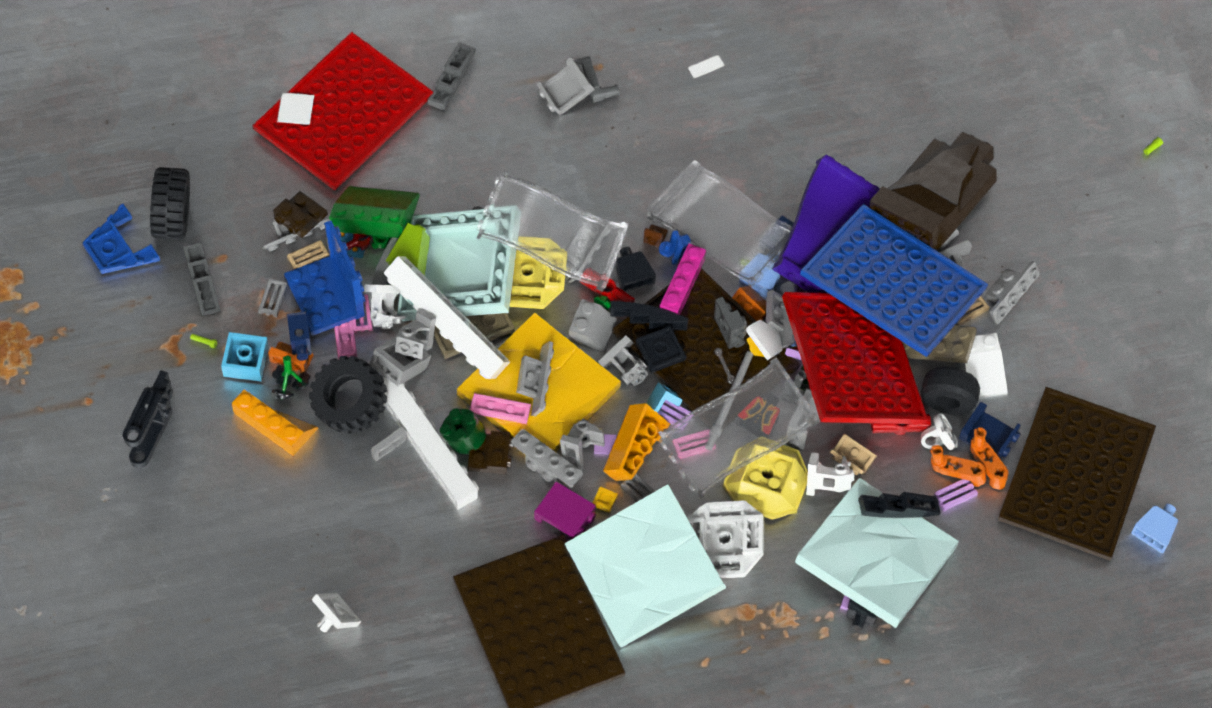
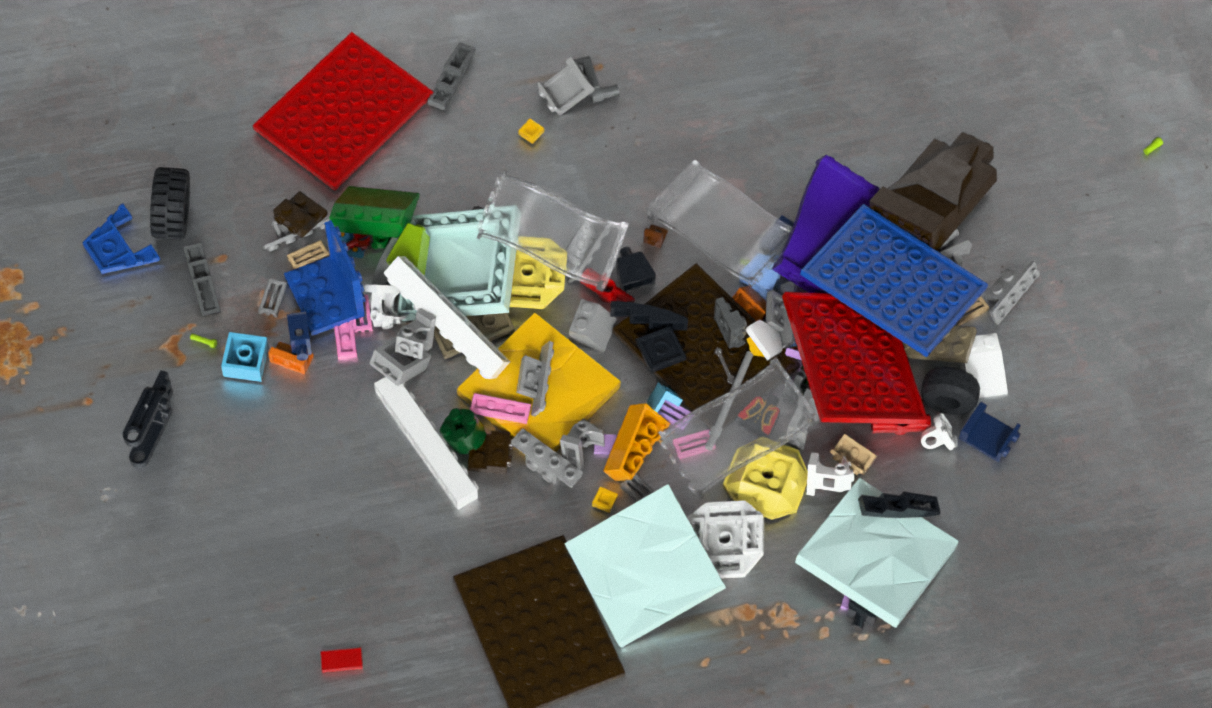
(279, 427): light orange wedge -> none
(284, 375): black plant -> none
(295, 108): white sticker -> none
(330, 380): black tyre -> none
(335, 612): white tile -> none
(341, 660): none -> red tile
(389, 444): light grey tile -> none
(531, 131): none -> yellow plate
(565, 510): magenta panel -> none
(603, 301): green plate -> none
(618, 356): light grey tile -> none
(675, 246): blue hips -> none
(683, 279): dark pink brick -> none
(706, 66): white sticker -> none
(969, 469): orange beam -> none
(969, 486): lavender tile -> none
(996, 469): orange beam -> none
(1077, 473): dark brown plate -> none
(1156, 527): light blue torso -> none

